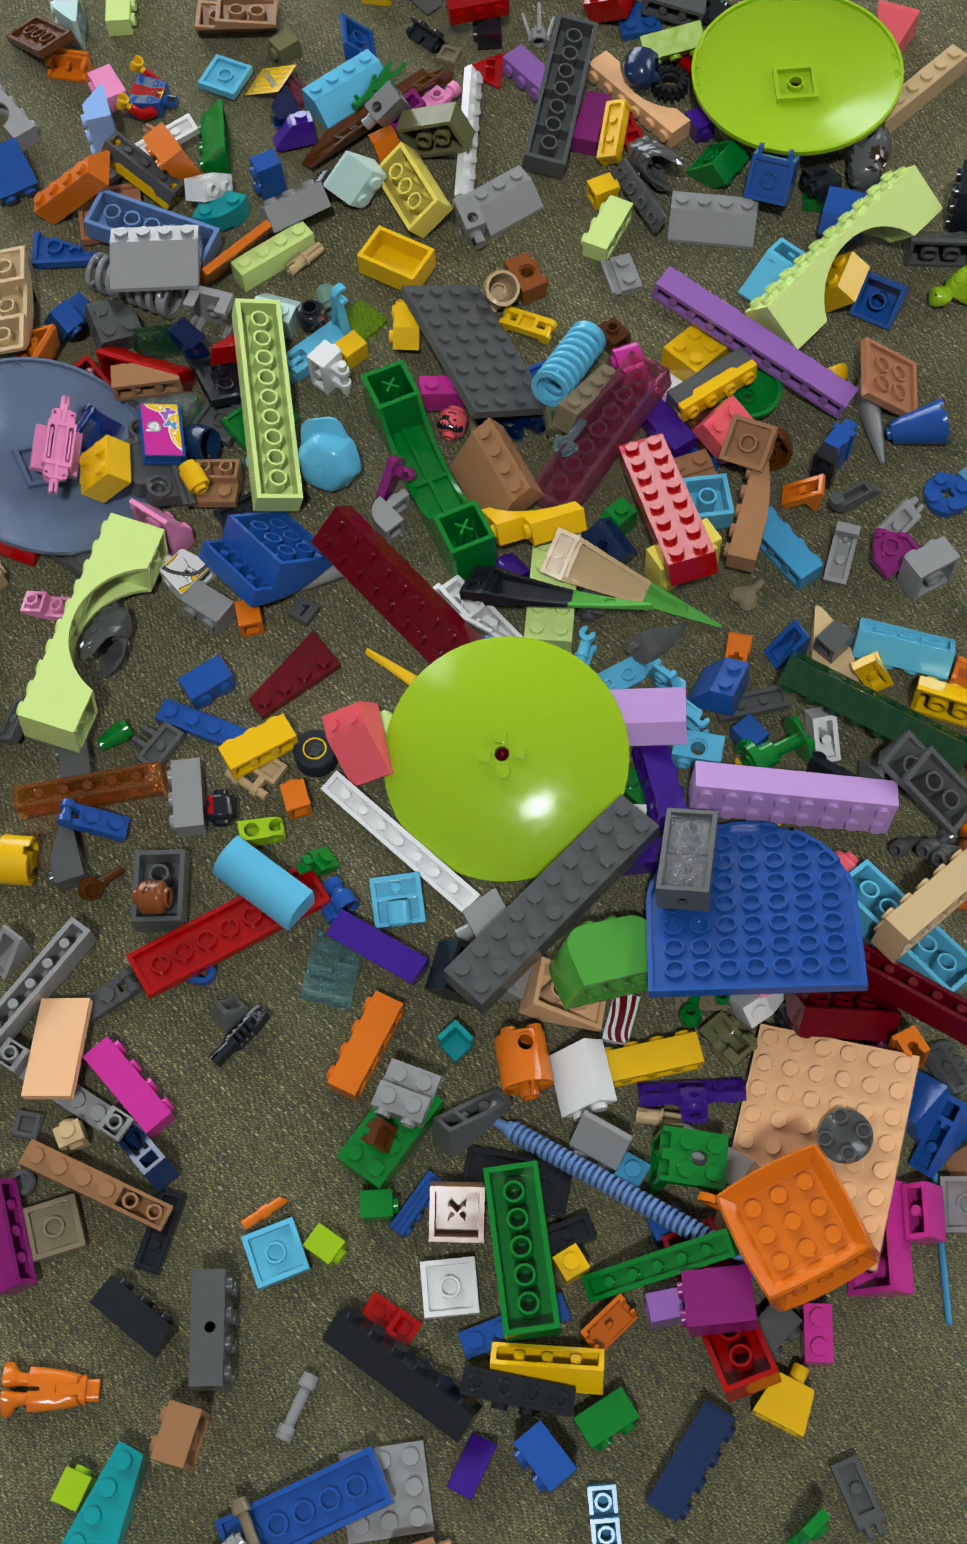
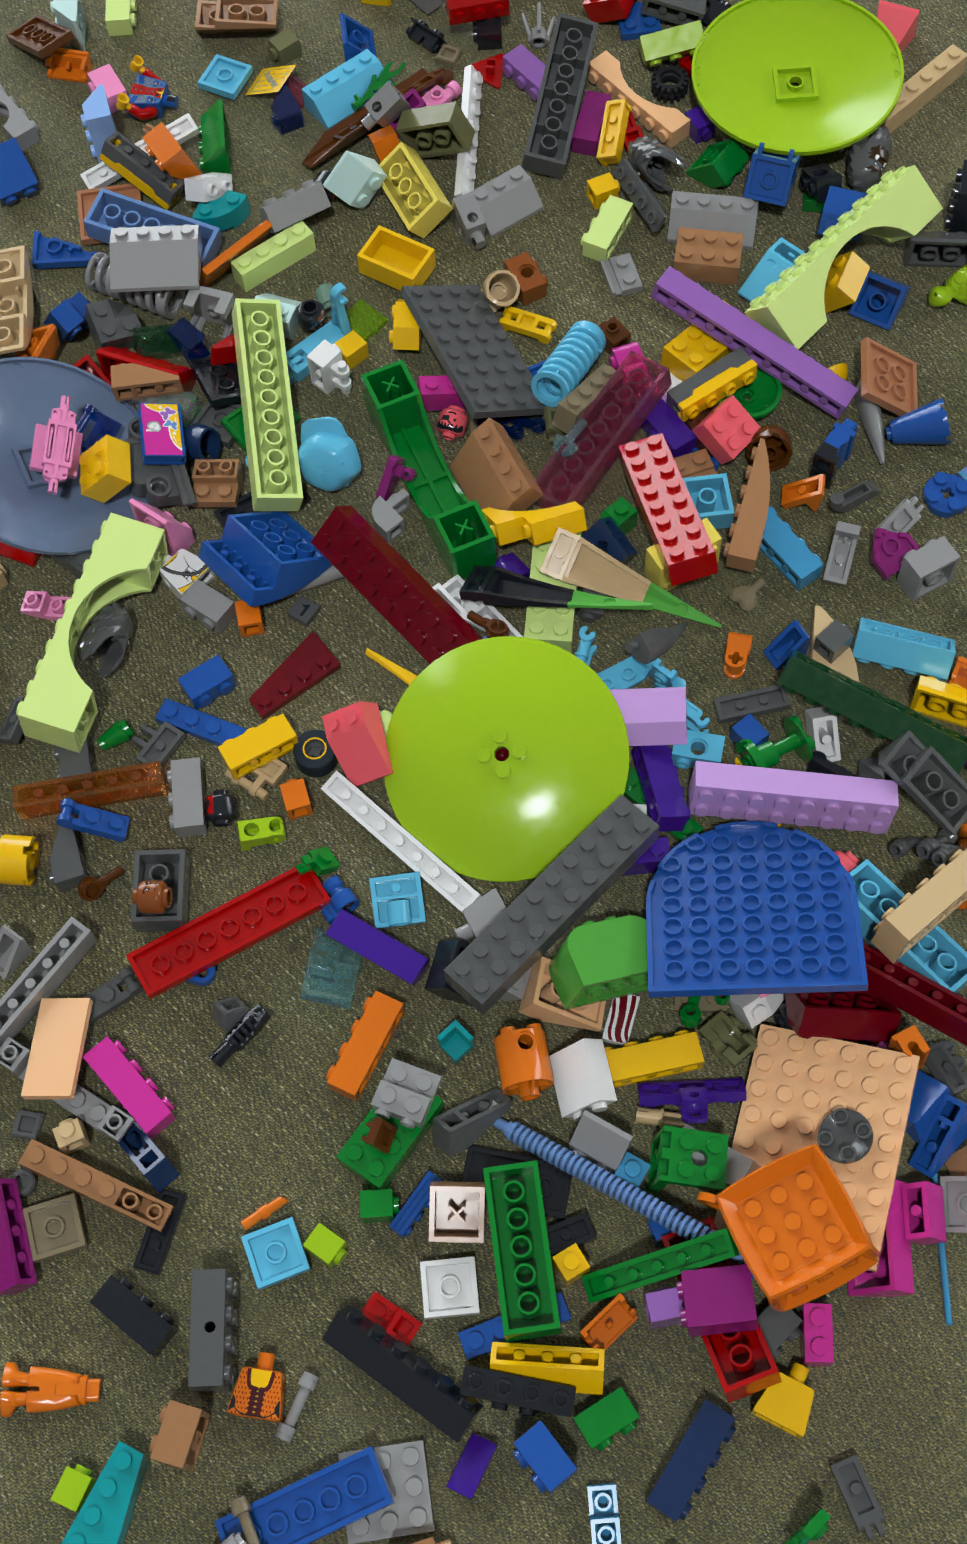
(73, 188): orange slope -> none
(194, 477): yellow brick -> none
(259, 1391): none -> torso
(263, 883): medium azure brick -> none
(267, 175): blue brick -> none
(295, 132): dark purple slope -> none
(304, 258): tan axle -> none
(493, 627): none -> reddish brown plate
(640, 68): dark blue piece -> none
(687, 859): brick -> none
(708, 255): none -> medium nougat brick
(721, 686): blue slope -> none
(749, 443): medium nougat slope -> none
(872, 672): yellow slope -> none

